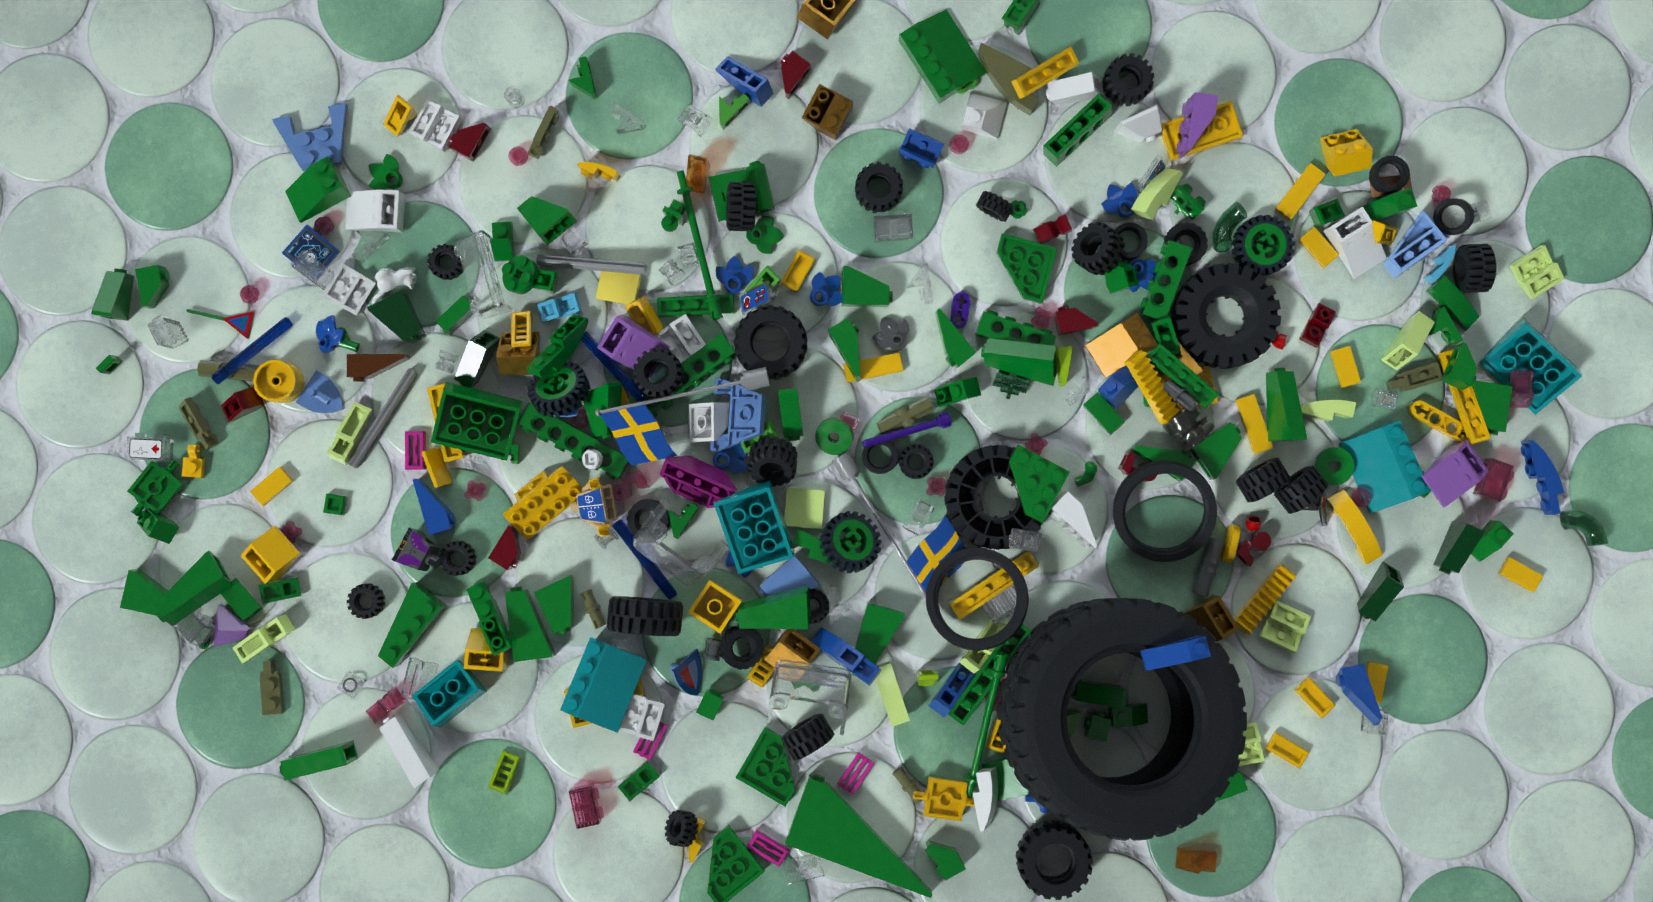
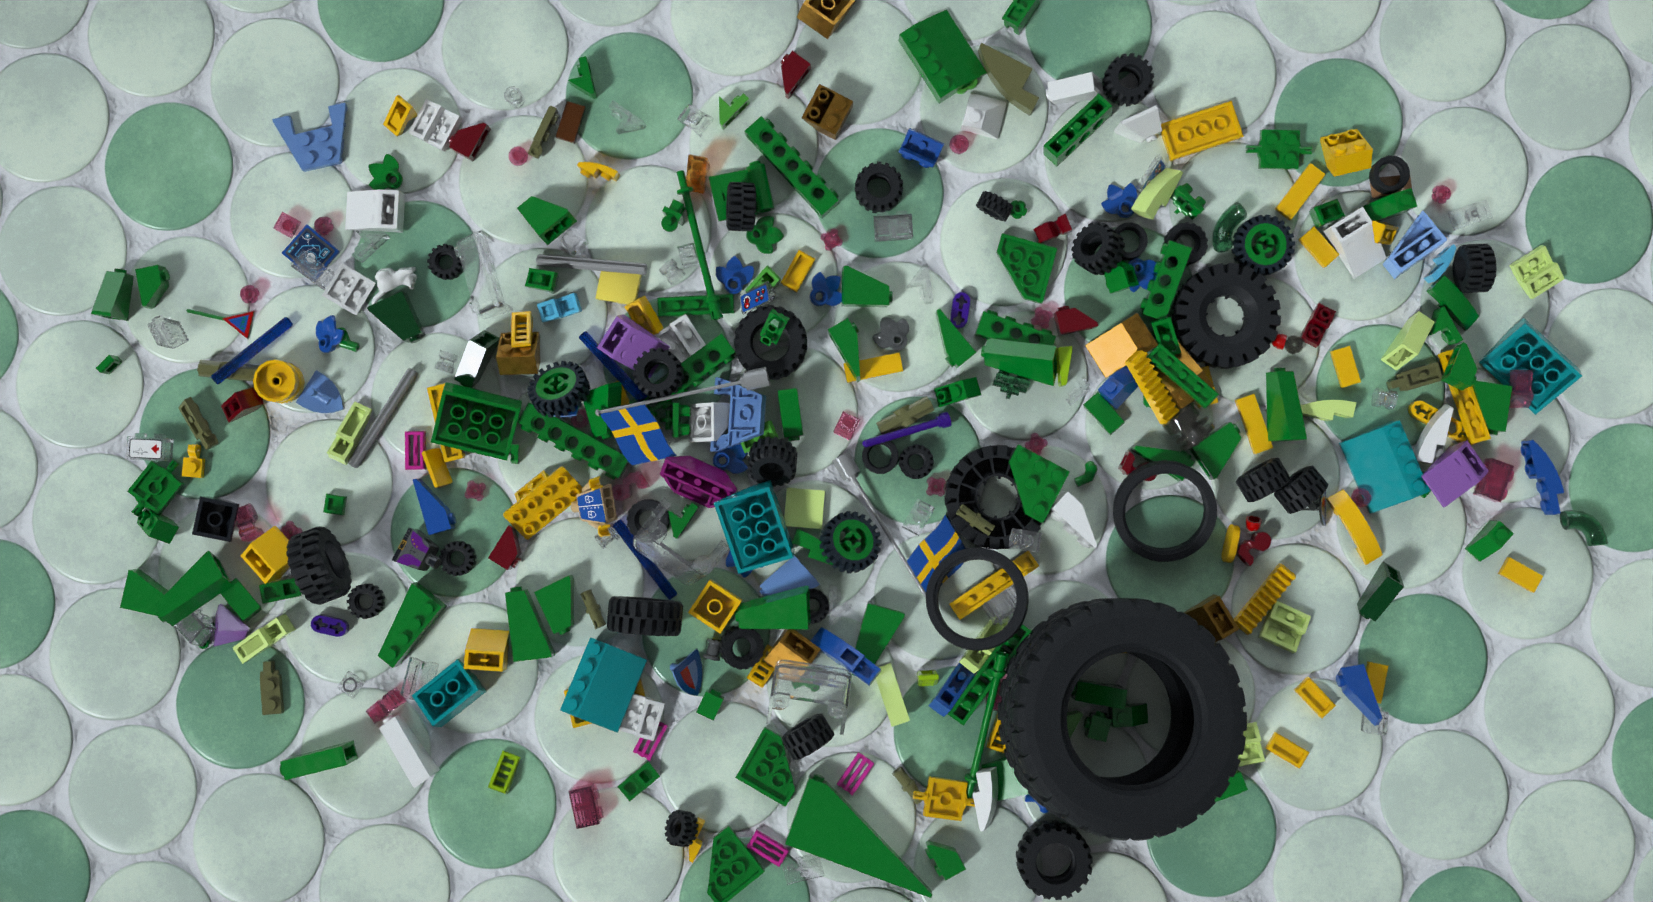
(215, 518): none -> black slope
(246, 522): none -> clear pink leg
(271, 486): yellow tile -> none
(287, 225): none -> clear pink plate
(317, 189): green slope -> none
(318, 565): none -> black tyre
(328, 630): none -> dark purple beam
(371, 365): reddish brown slope -> none
(455, 316): green panel -> none
(490, 618): green slope -> none
(502, 241): green slope -> none
(513, 268): green plate -> none
(562, 346): green slope -> none
(570, 122): none -> reddish brown tile
(592, 459): white tile -> none
(678, 428): none -> green hips
(745, 80): blue slope -> none
(763, 127): none -> green brick
(773, 328): none -> green hips
(831, 446): green tile -> none
(836, 240): none -> clear pink plate
(975, 519): none -> olive pin
(1045, 72): yellow gear -> none
(1175, 653): blue slope -> none
(1180, 395): dark grey axle -> none
(1196, 860): clear orange slope -> none
(1197, 113): medium lavender slope -> none
(1208, 567): dark grey axle -> none
(1279, 149): none -> green plate
(1290, 348): none -> clear smoke plate
(1345, 461): green tile -> none
(1433, 434): none -> white slope
(1457, 547): dark green slope -> none
(1469, 216): black tyre -> none

